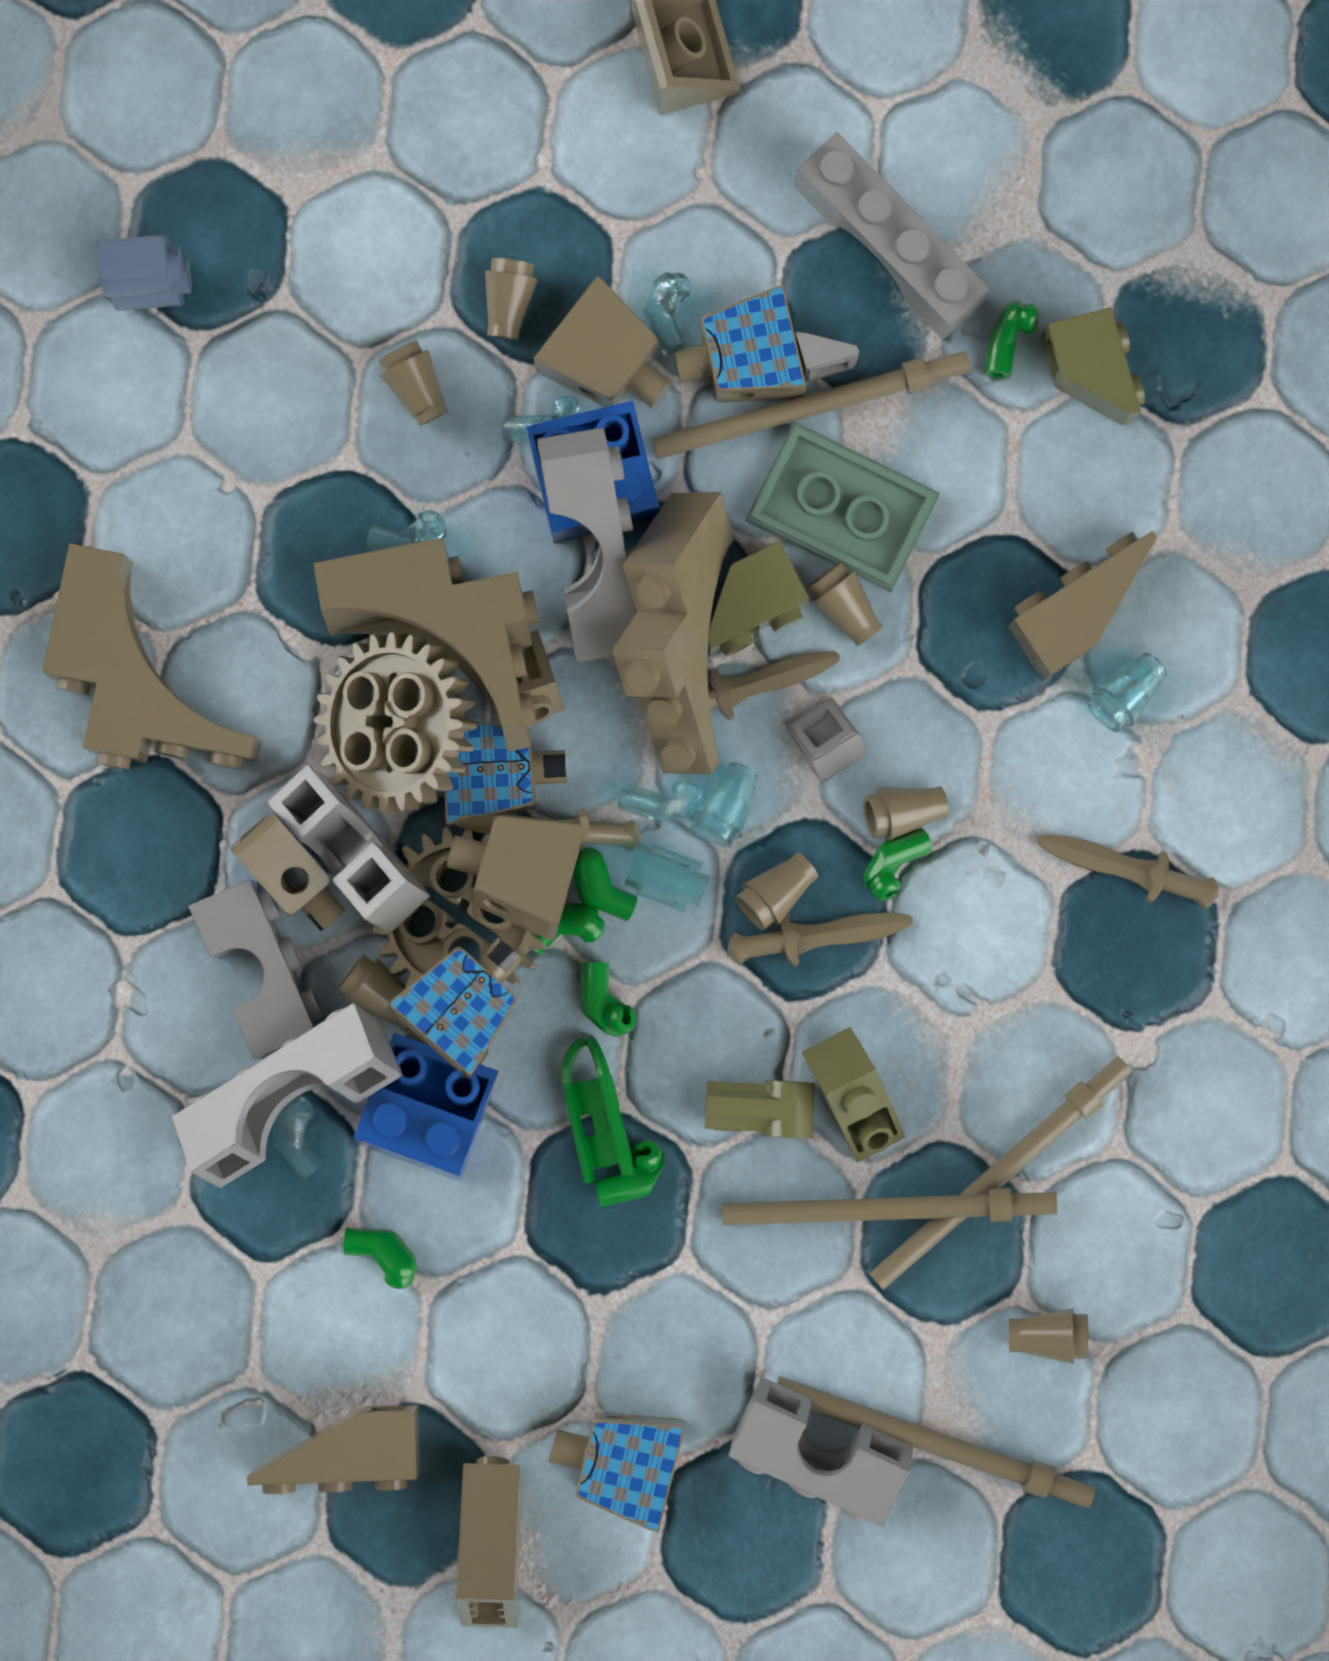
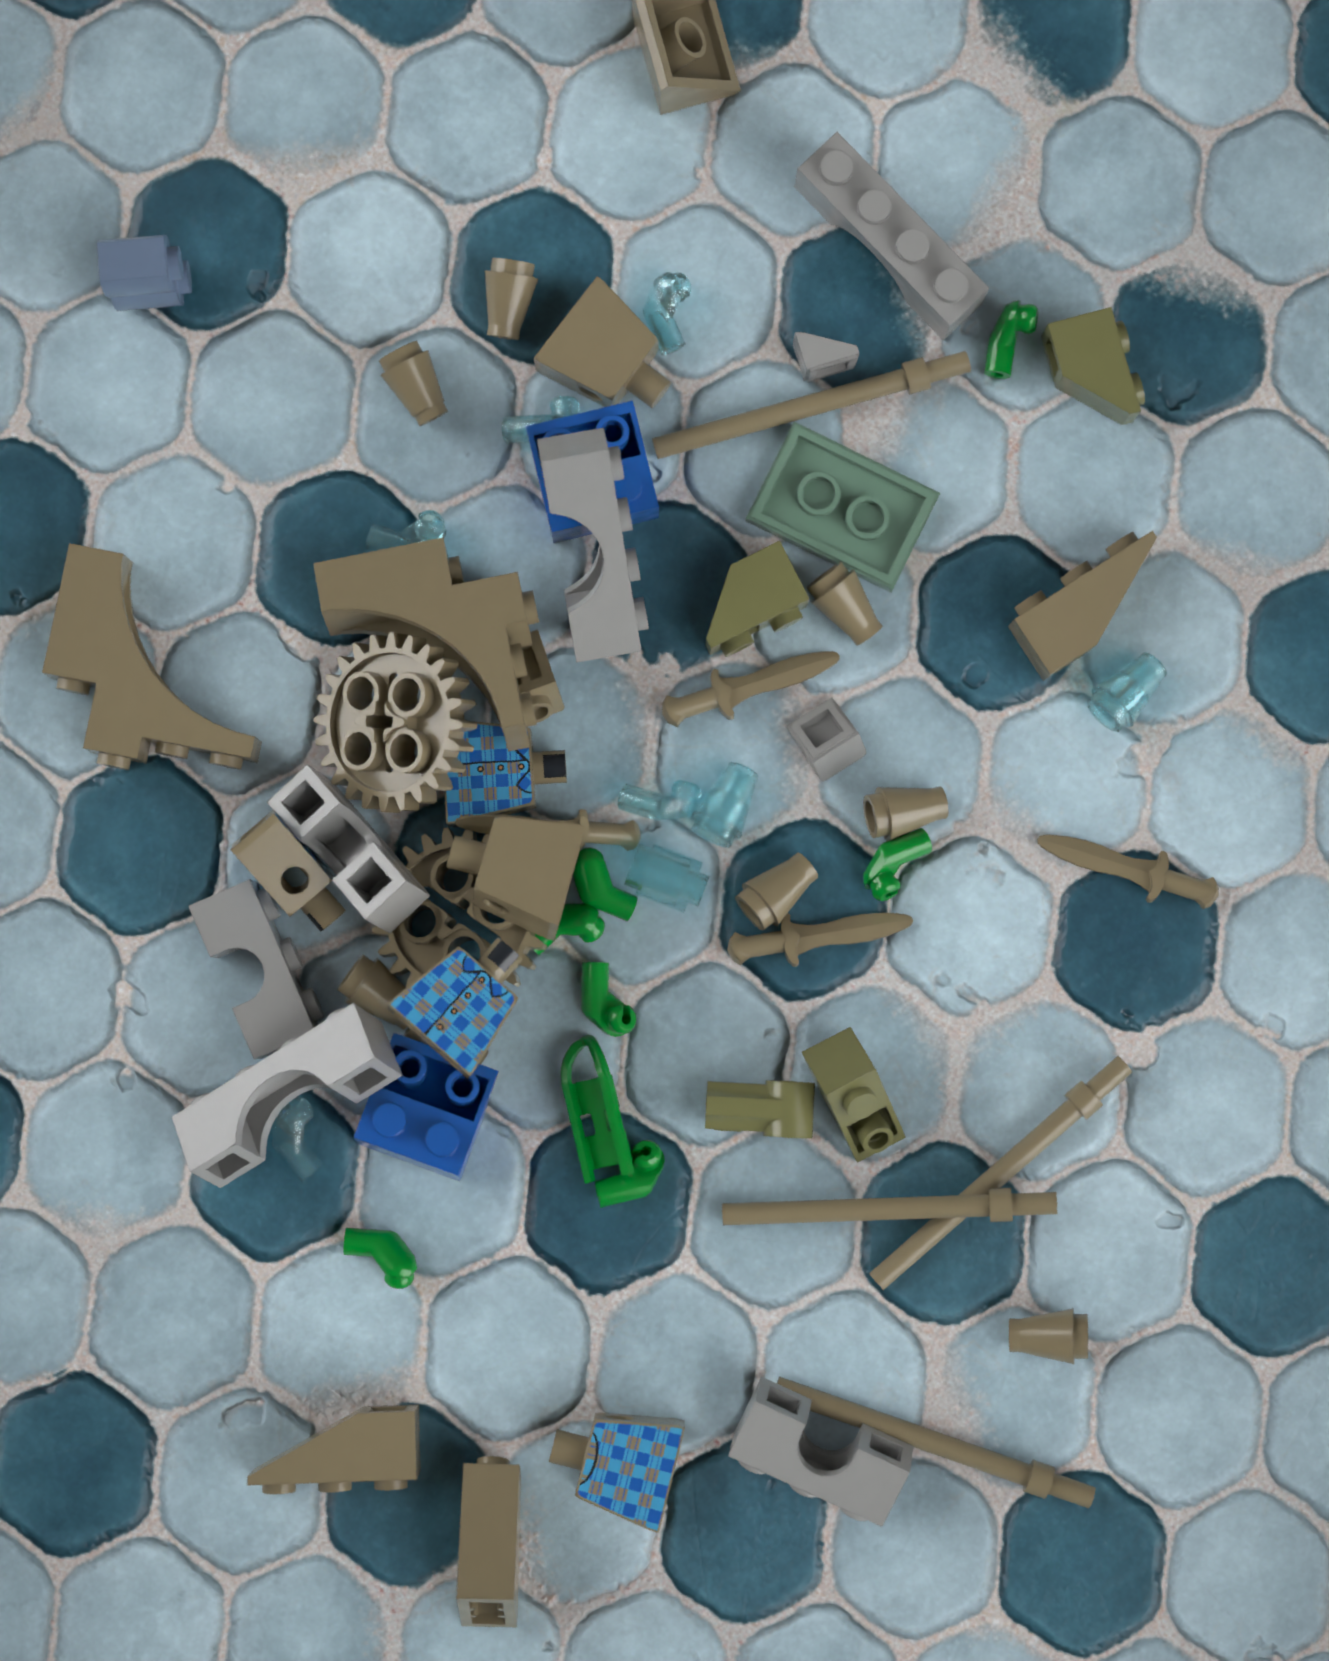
(666, 643): dark tan arch -> none
(747, 351): torso -> none

